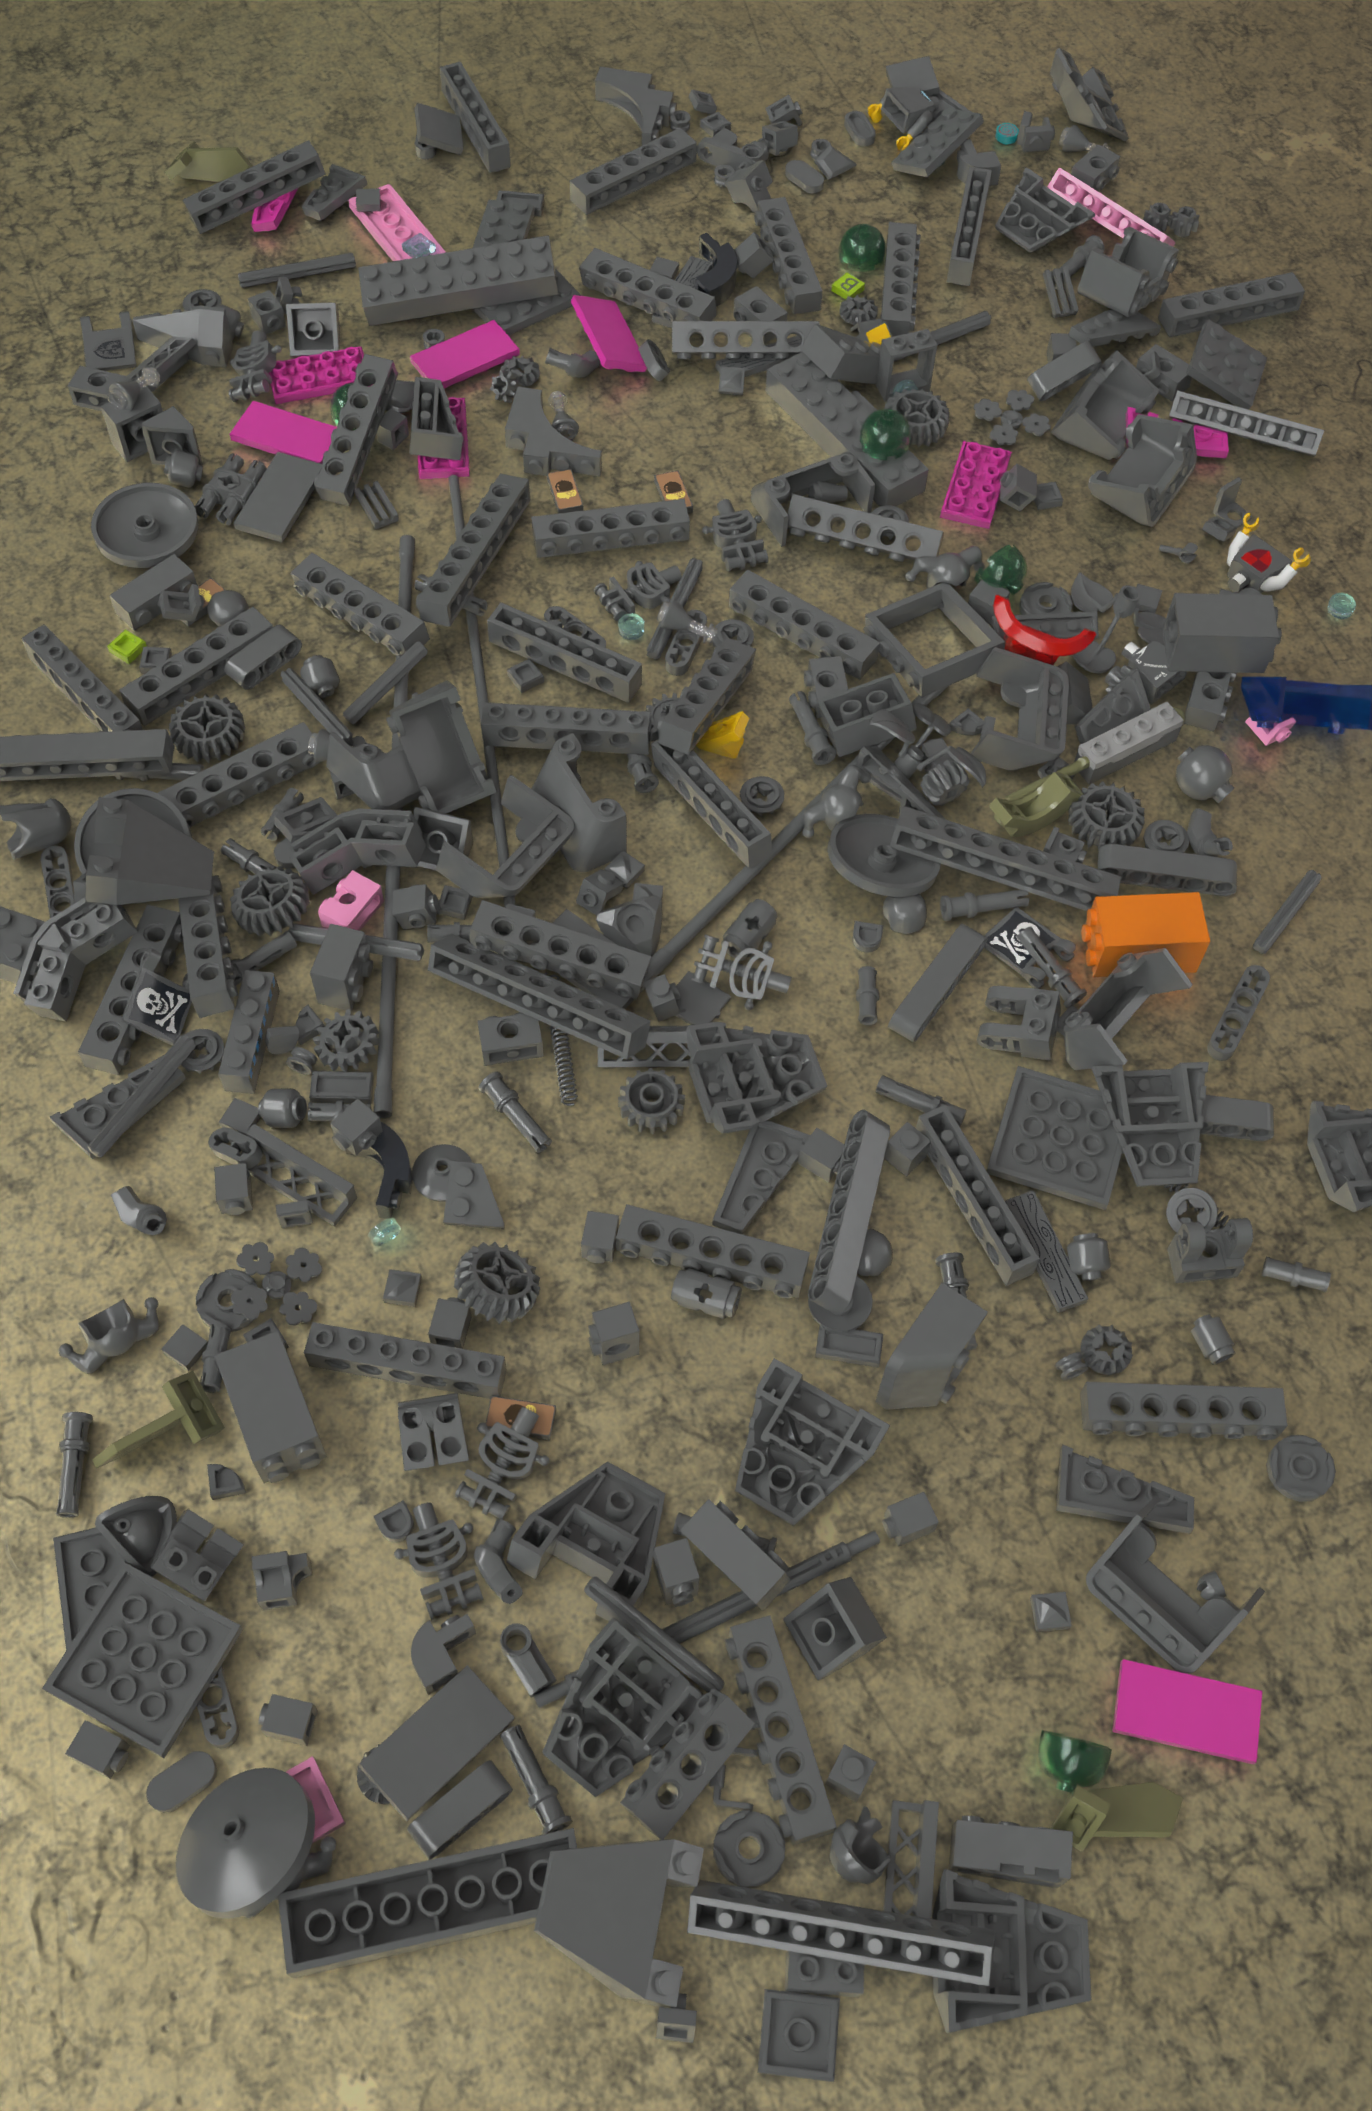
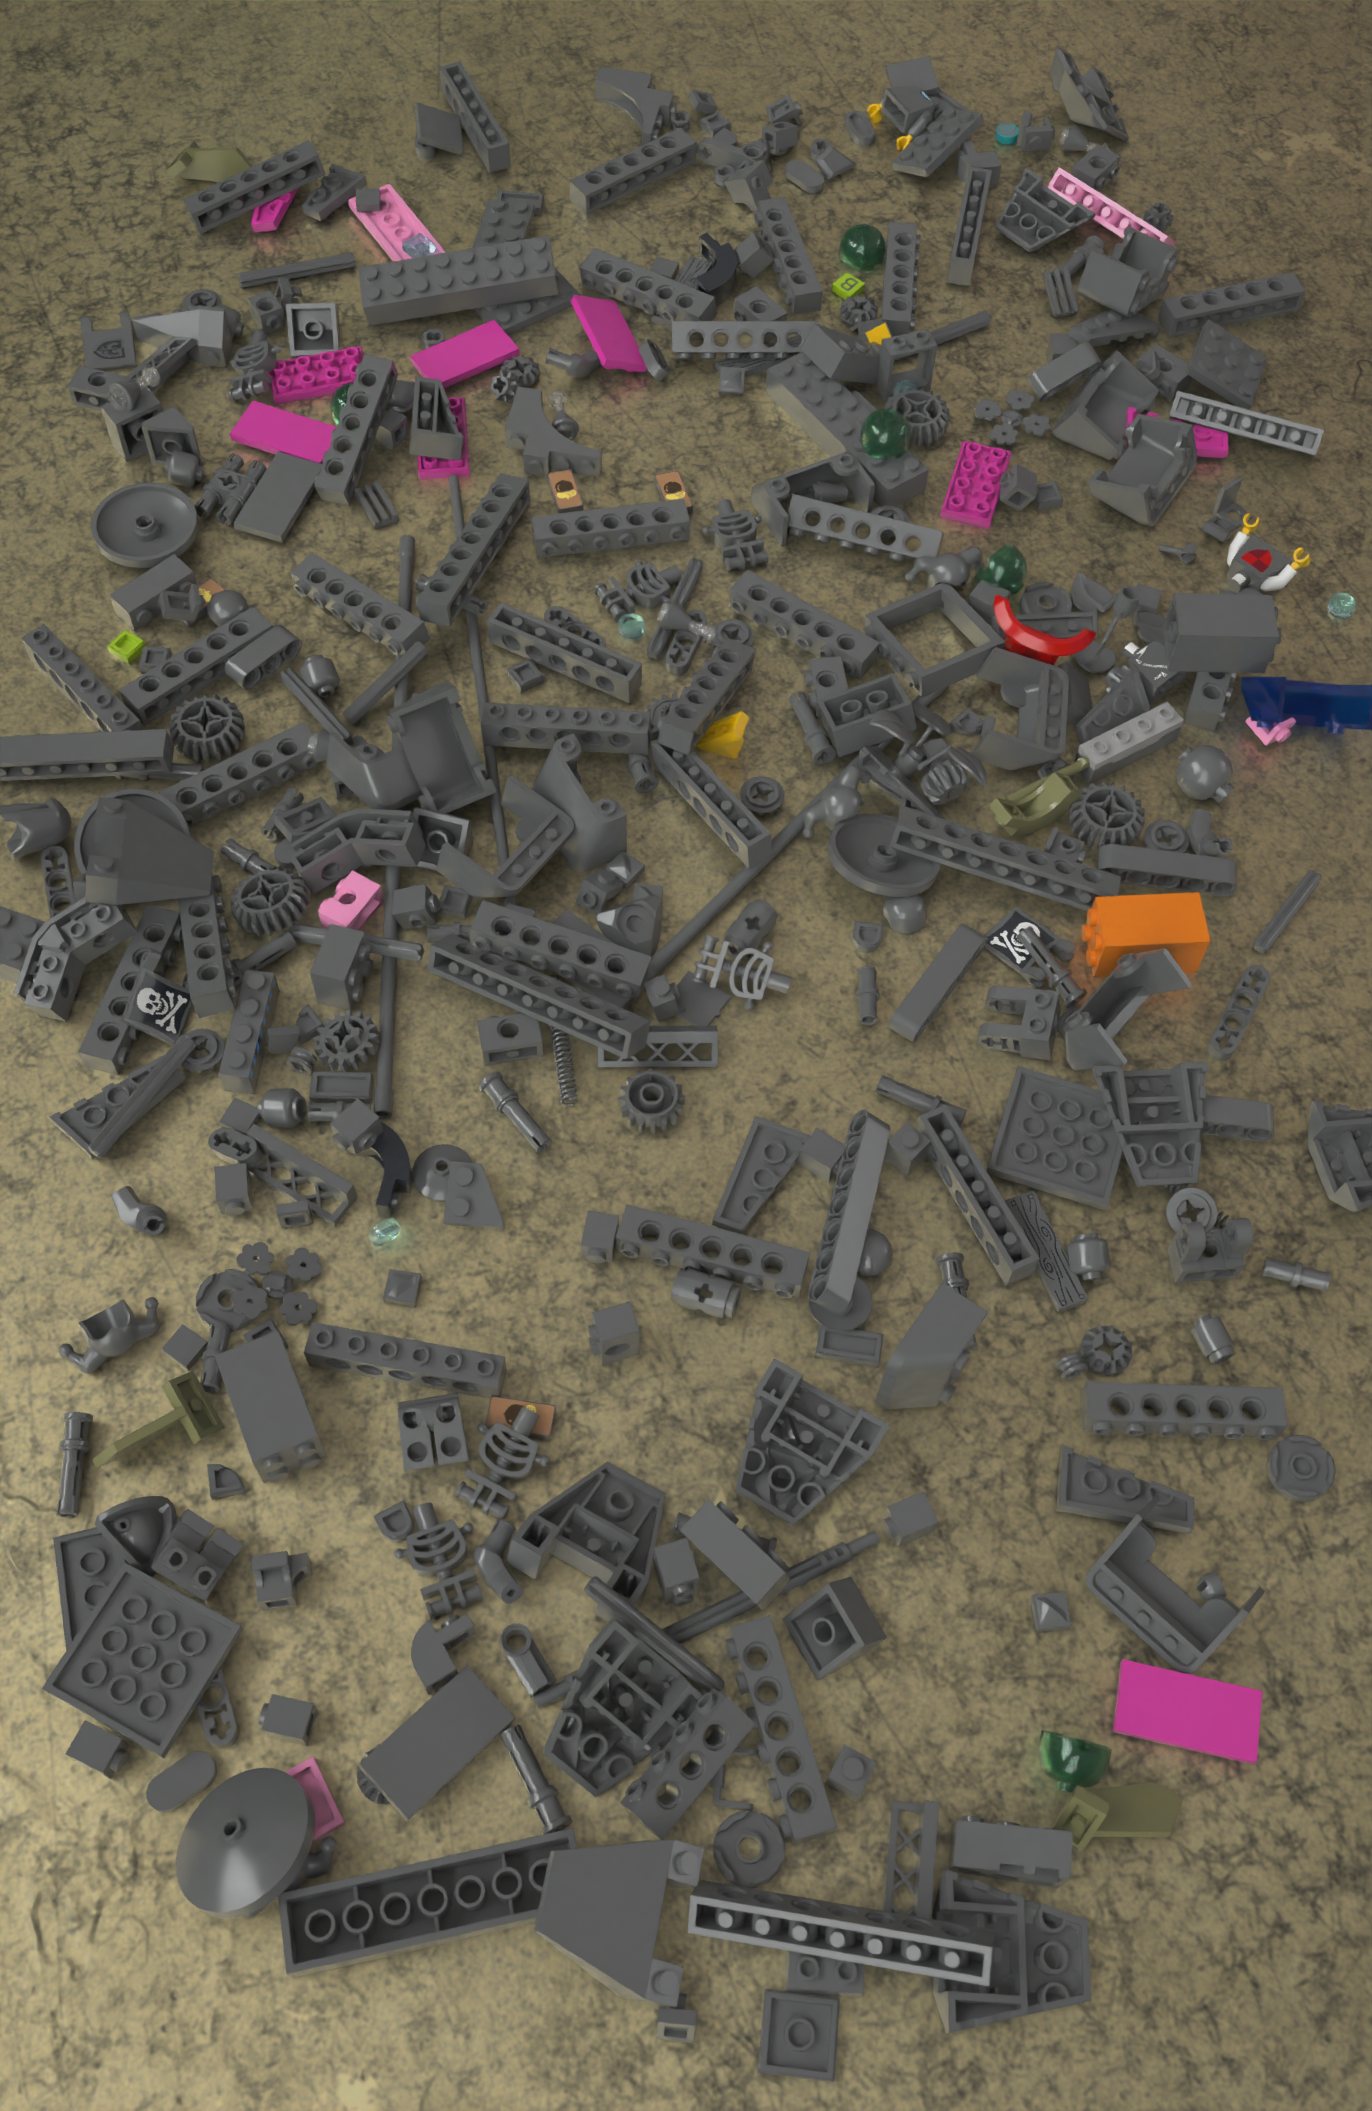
(450, 1323): dark grey brick -> none
(459, 1809): dark grey beam -> none
(496, 1282): dark grey gear -> none
(750, 1074): dark grey wedge -> none
(855, 1851): dark grey hat -> none
(970, 904): dark grey pin -> none
(1185, 221): dark grey gear -> none

